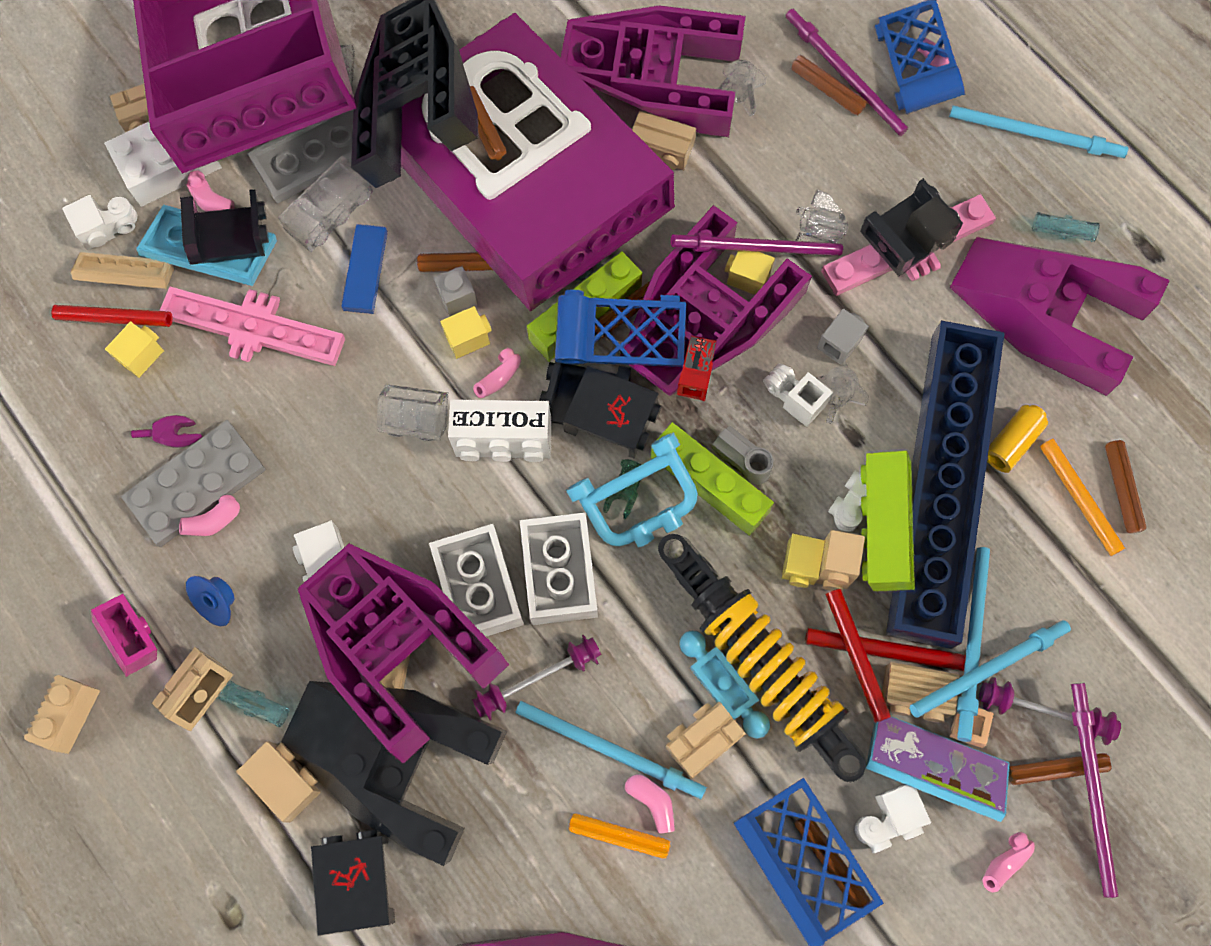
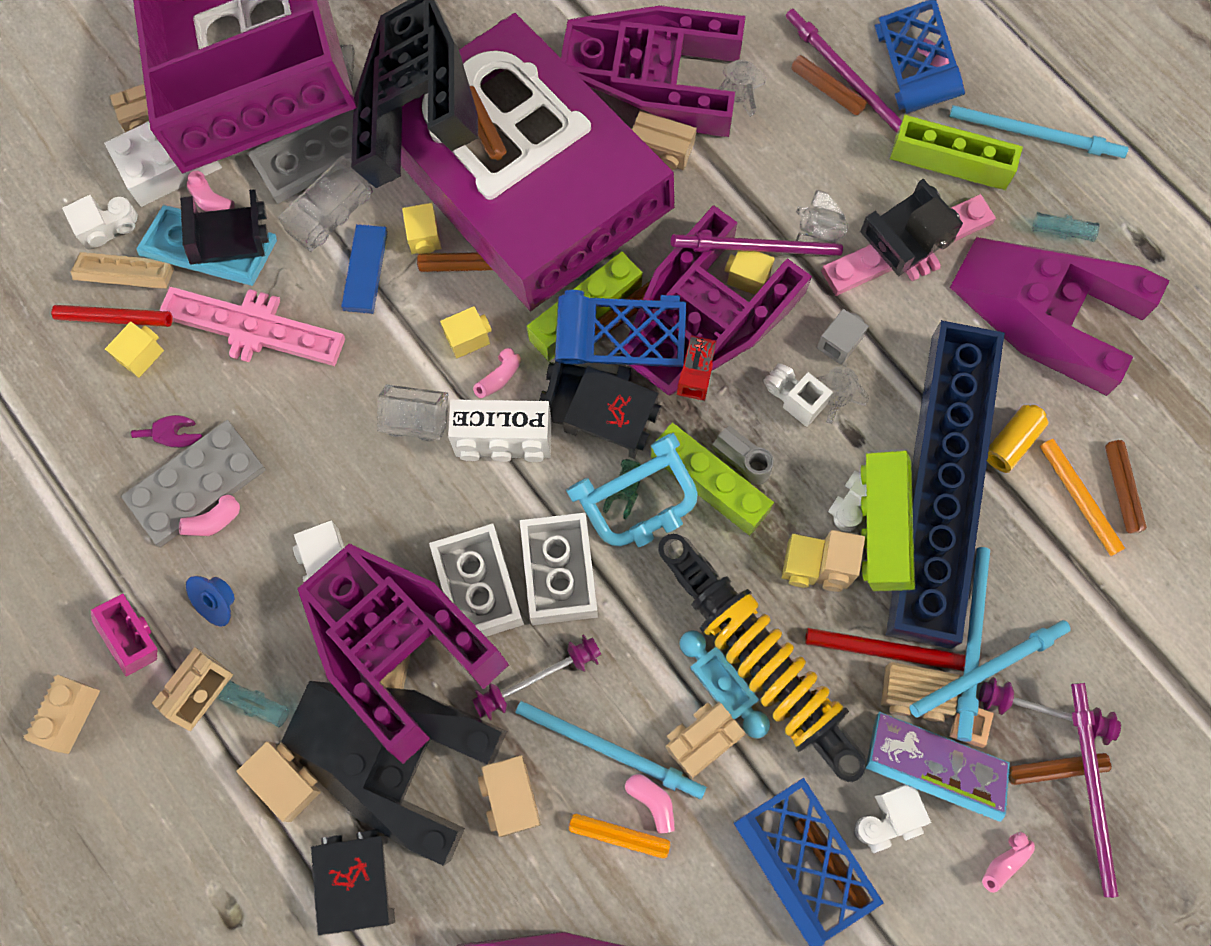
(421, 228): none -> light yellow brick
(456, 291): light grey brick -> none
(509, 796): none -> tan brick
(858, 655): red piece -> none
(956, 152): none -> lime brick

